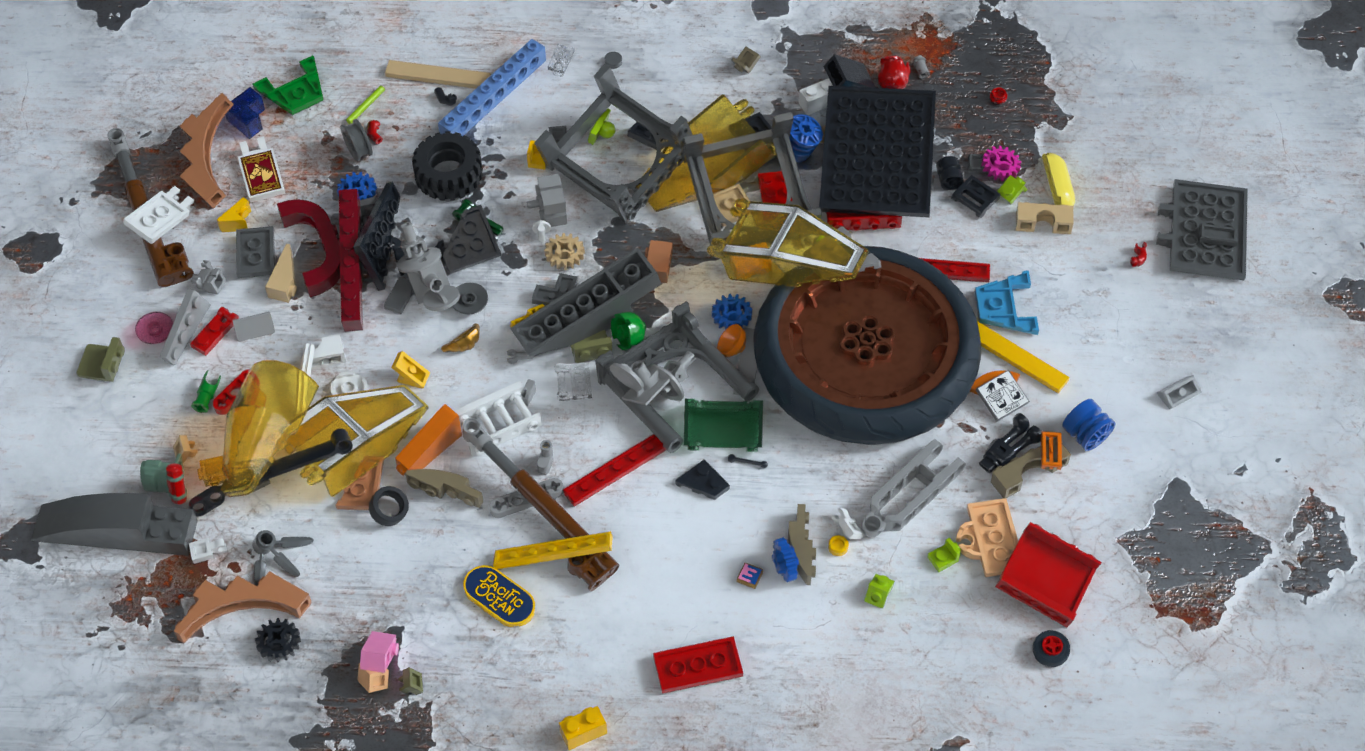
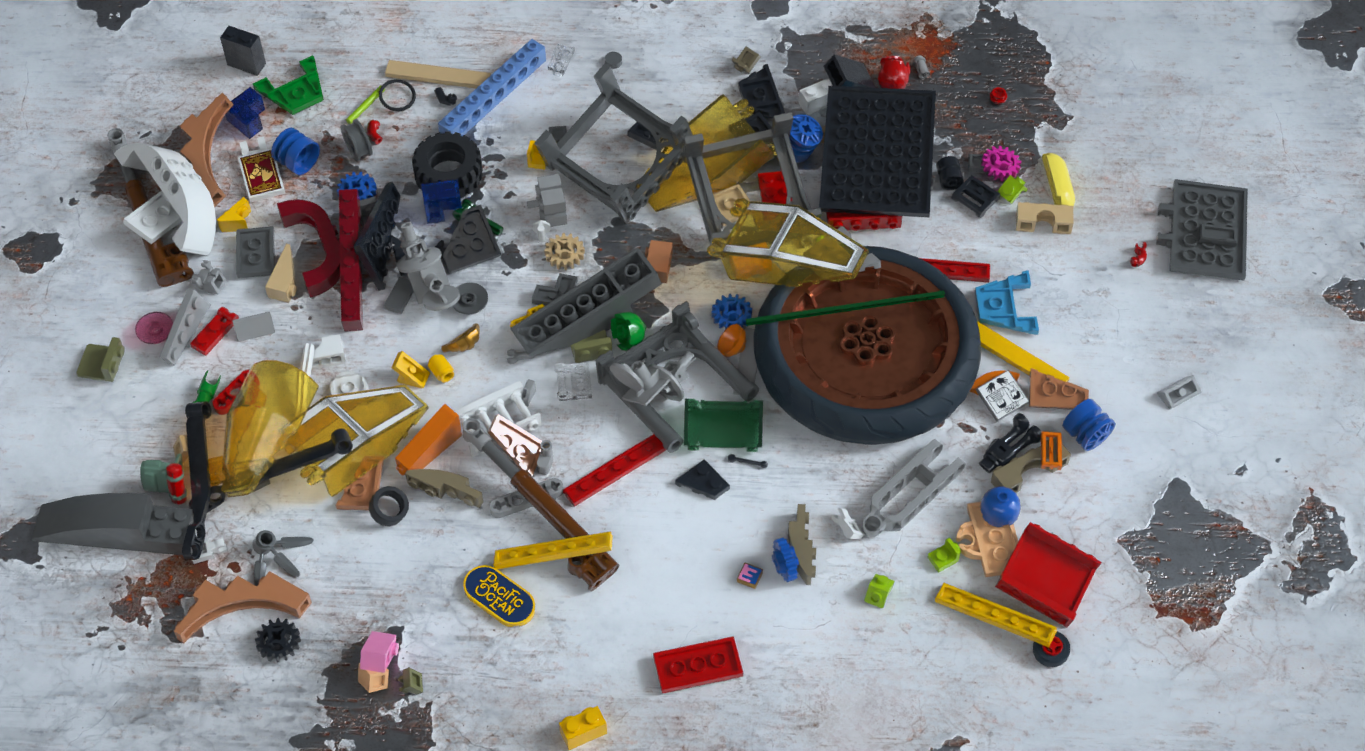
(183, 190): none -> white slope
(199, 477): none -> black piece
(243, 50): none -> black brick
(295, 151): none -> blue wheel
(397, 81): none -> black tyre
(440, 197): none -> clear blue brick
(441, 368): none -> yellow brick
(516, 442): none -> wing
(603, 127): lime tile -> none
(761, 93): none -> black wing
(838, 545): yellow tile -> none
(844, 308): none -> dark green piece
(996, 614): none -> yellow tile
(1000, 506): none -> blue cylinder
(1054, 393): none -> nougat wing

